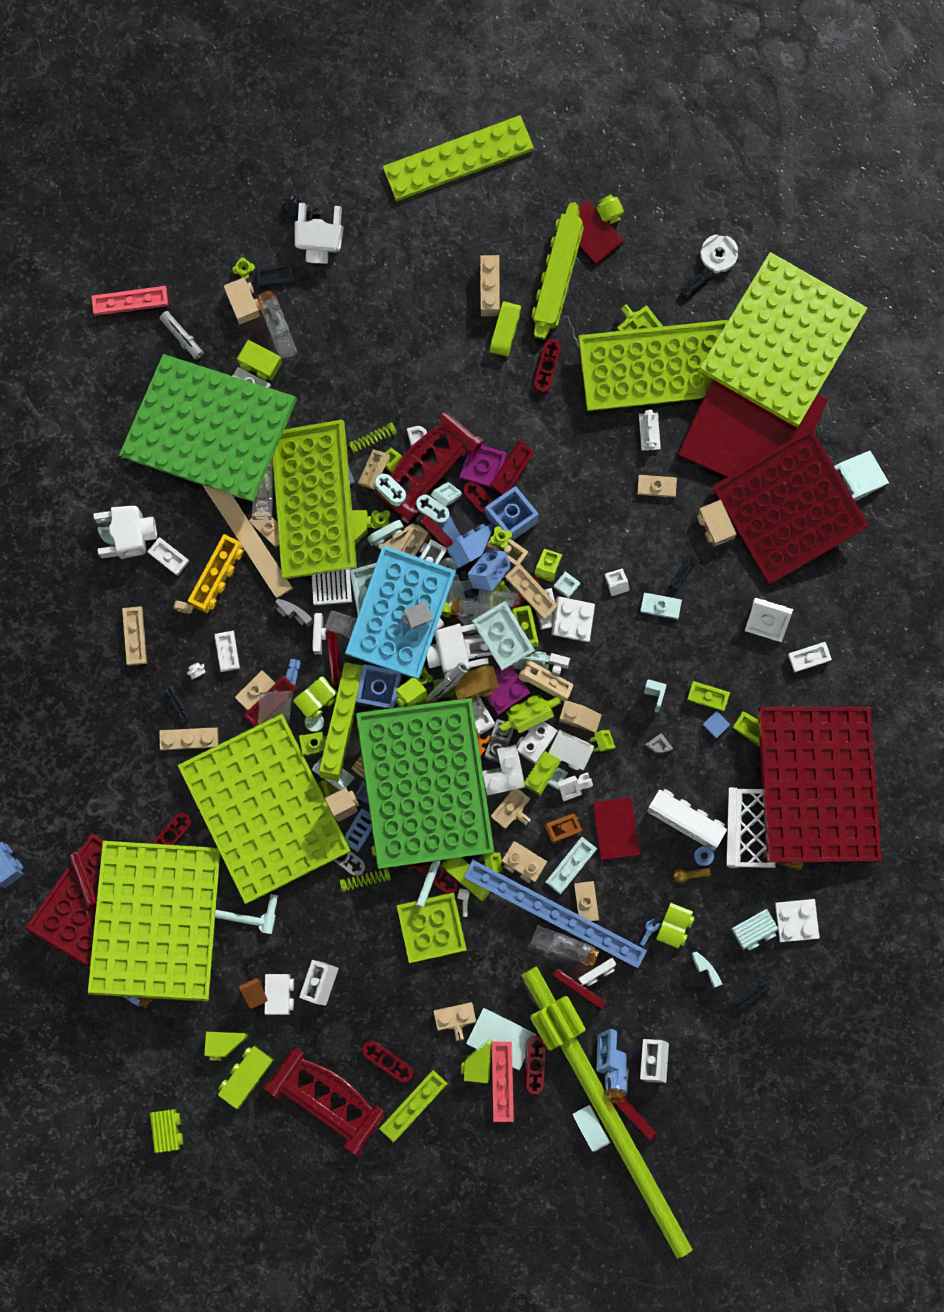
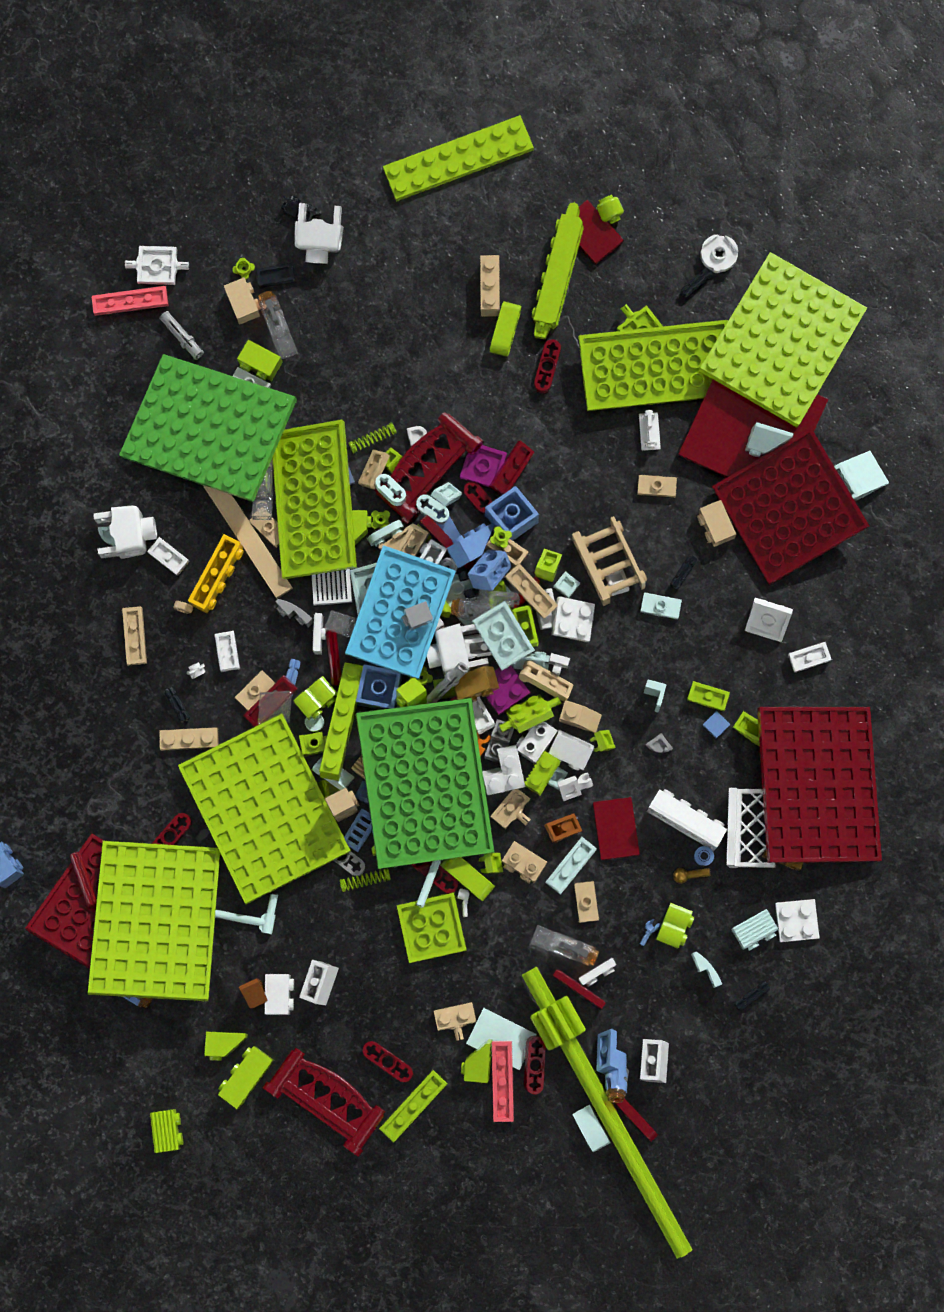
(157, 265): none -> white plate
(555, 913): medium blue plate -> none
(596, 576): none -> tan fence
(766, 439): none -> light aqua slope

